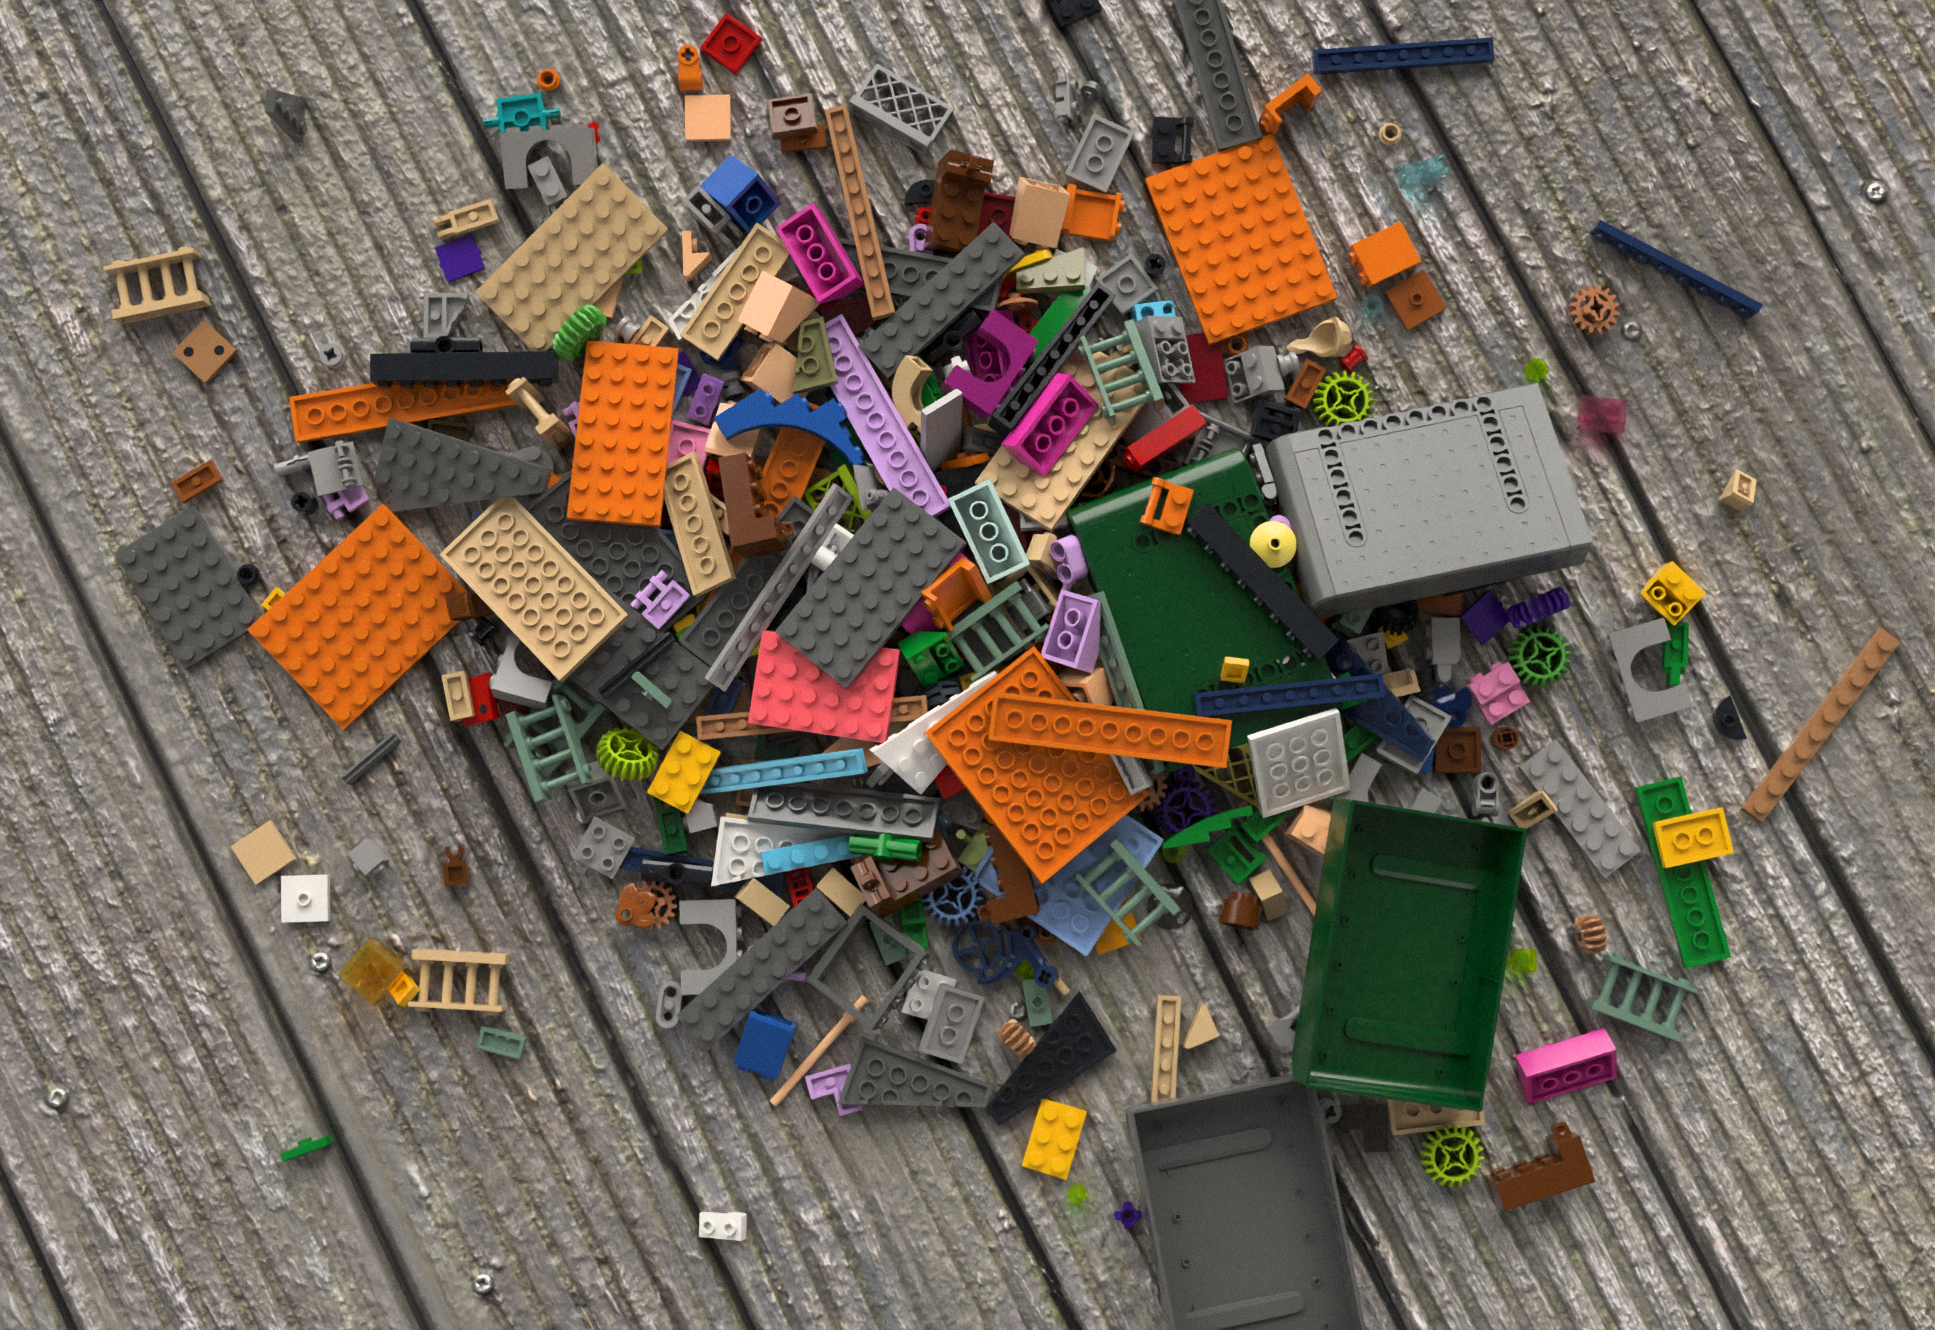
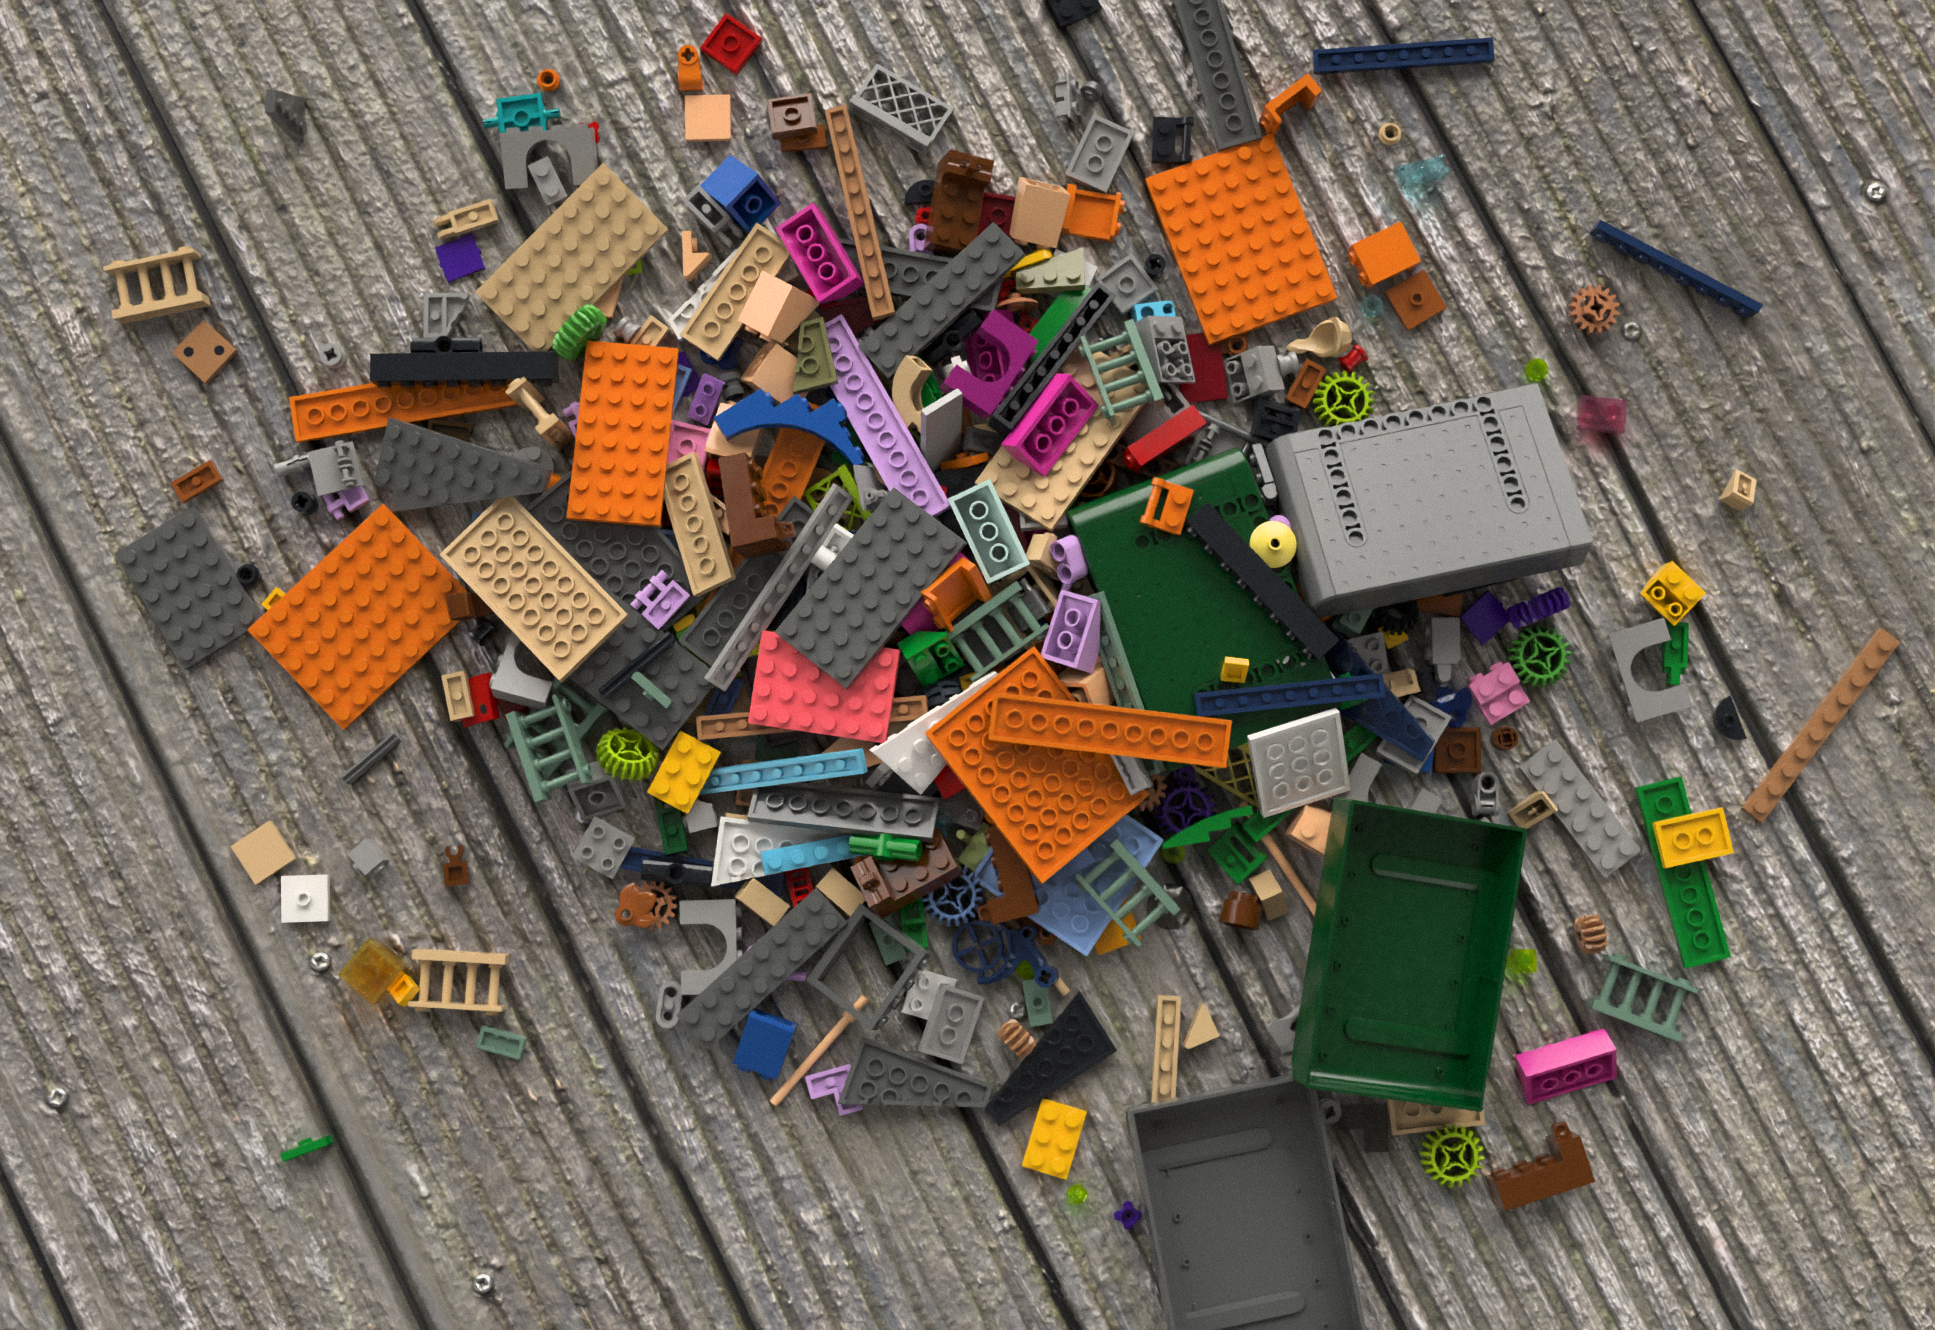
(723, 1226): white plate -> none

